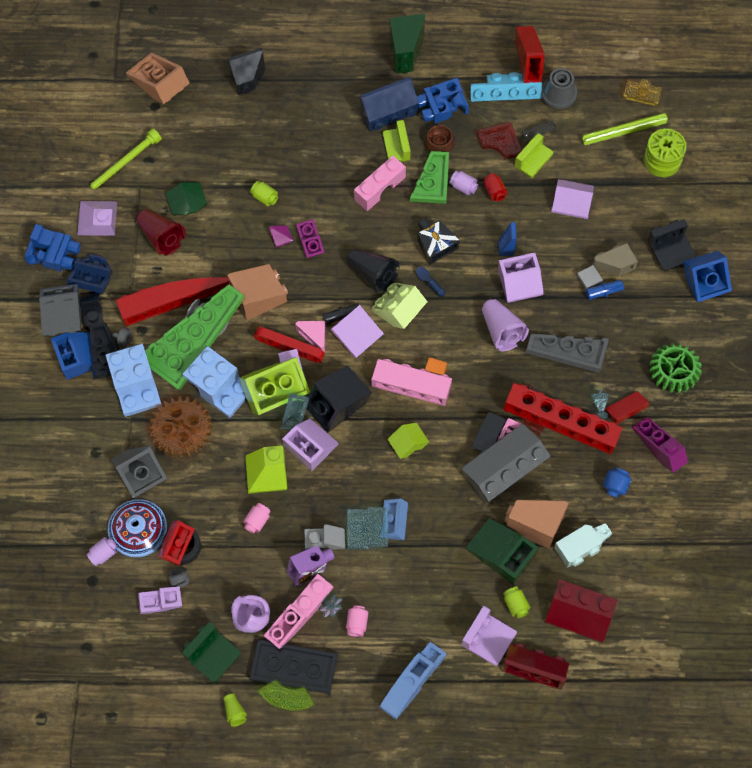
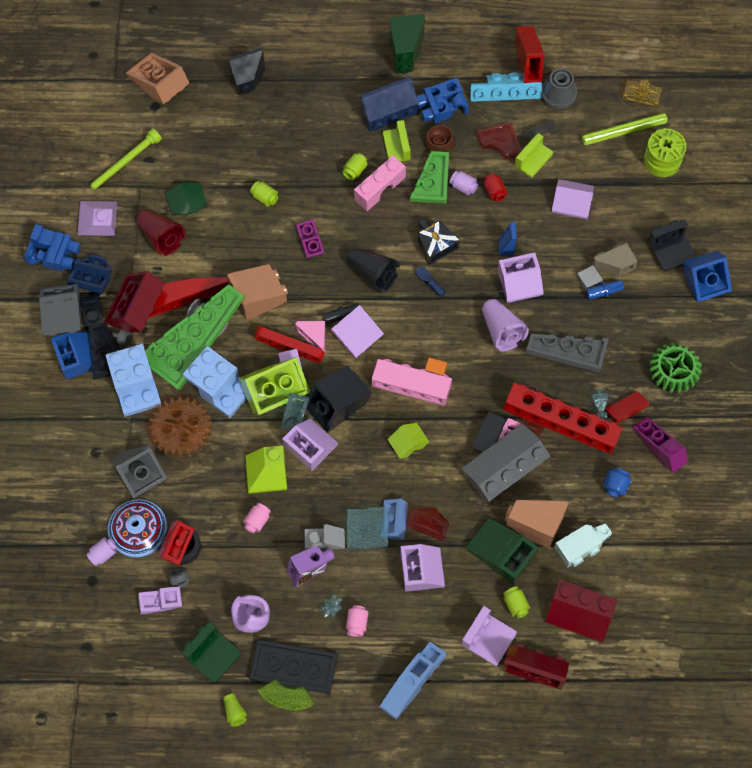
(134, 302): none -> dark red slope
(280, 235): magenta slope -> none
(299, 612): bright pink slope -> none
(354, 166): none -> lime brick
(399, 304): yellowish green slope -> none
(422, 567): none -> lavender slope
(429, 522): none -> clear red slope

